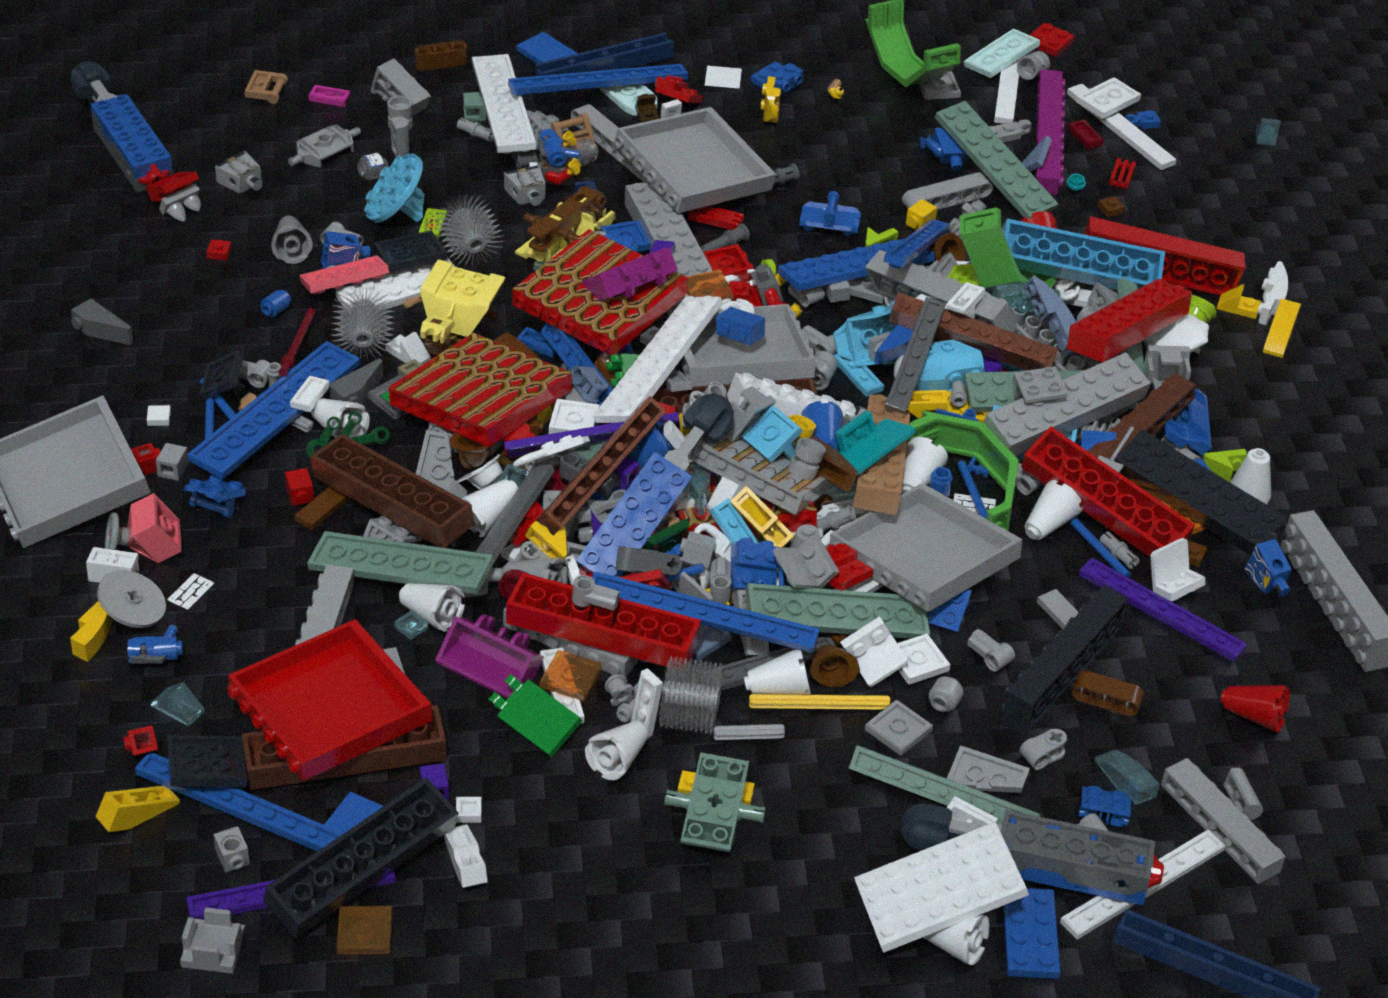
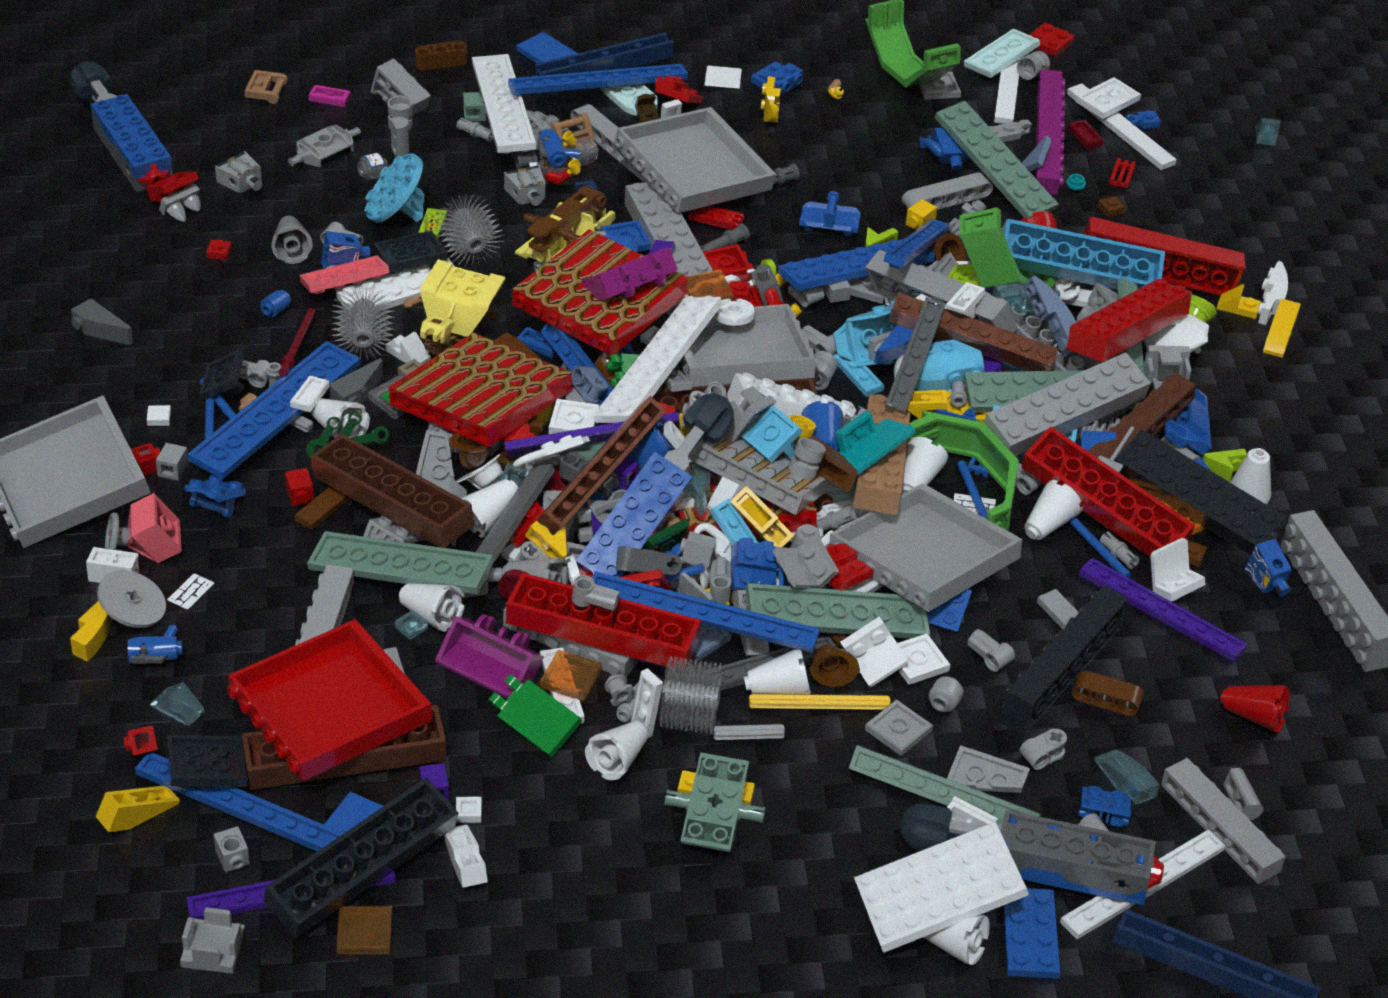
(740, 326): blue brick -> none
(941, 480): blue brick -> none
(1039, 385): light grey bracket -> none

